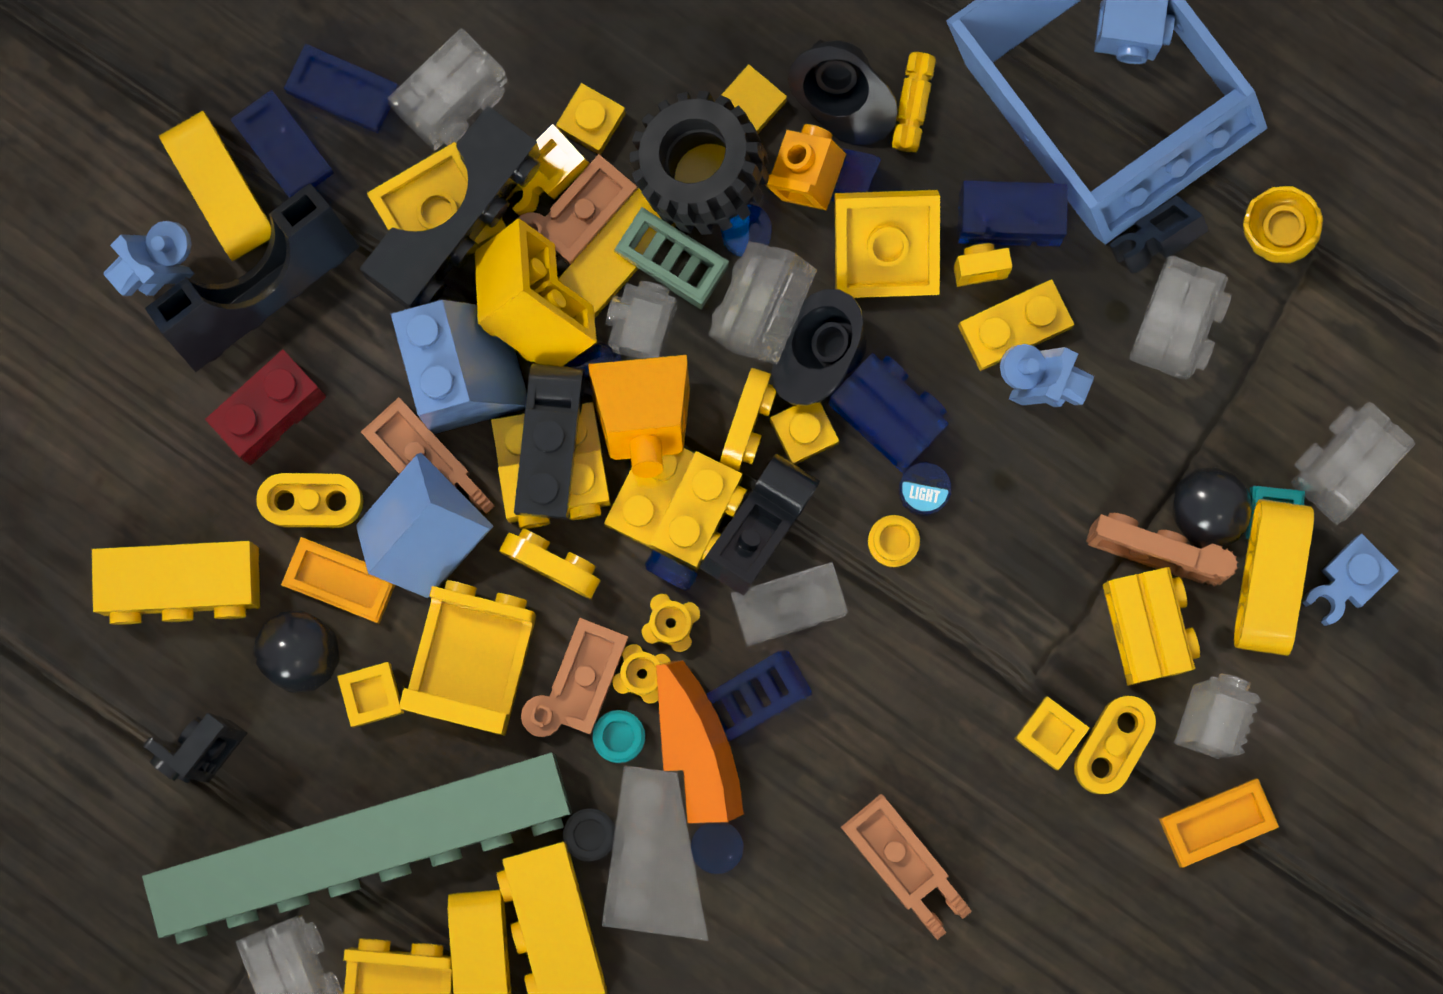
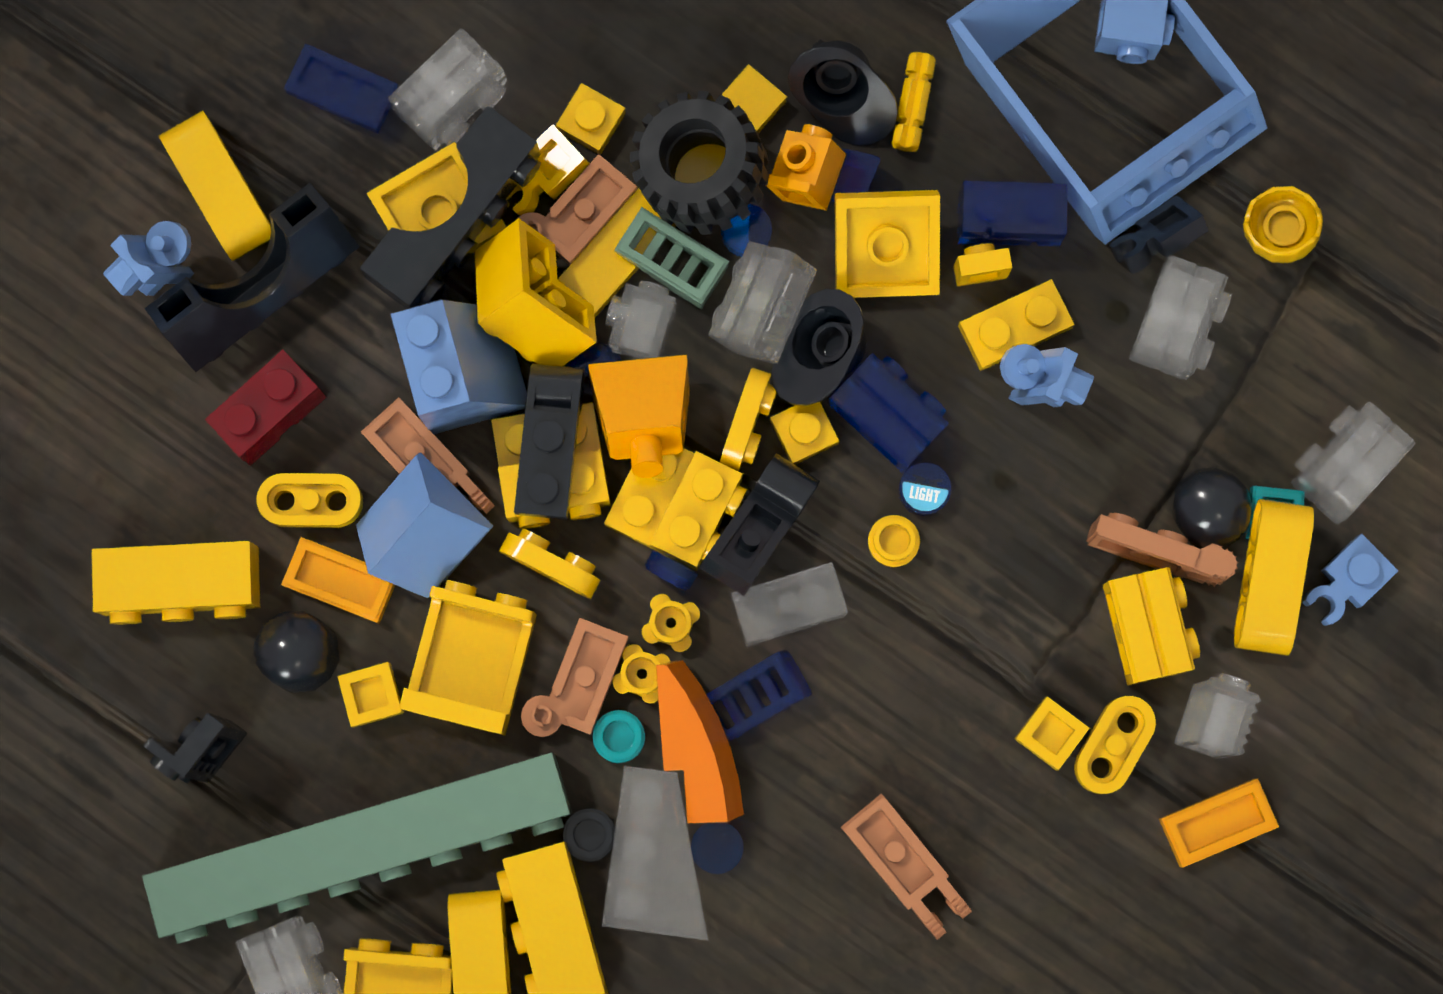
(281, 144): clear blue plate -> none

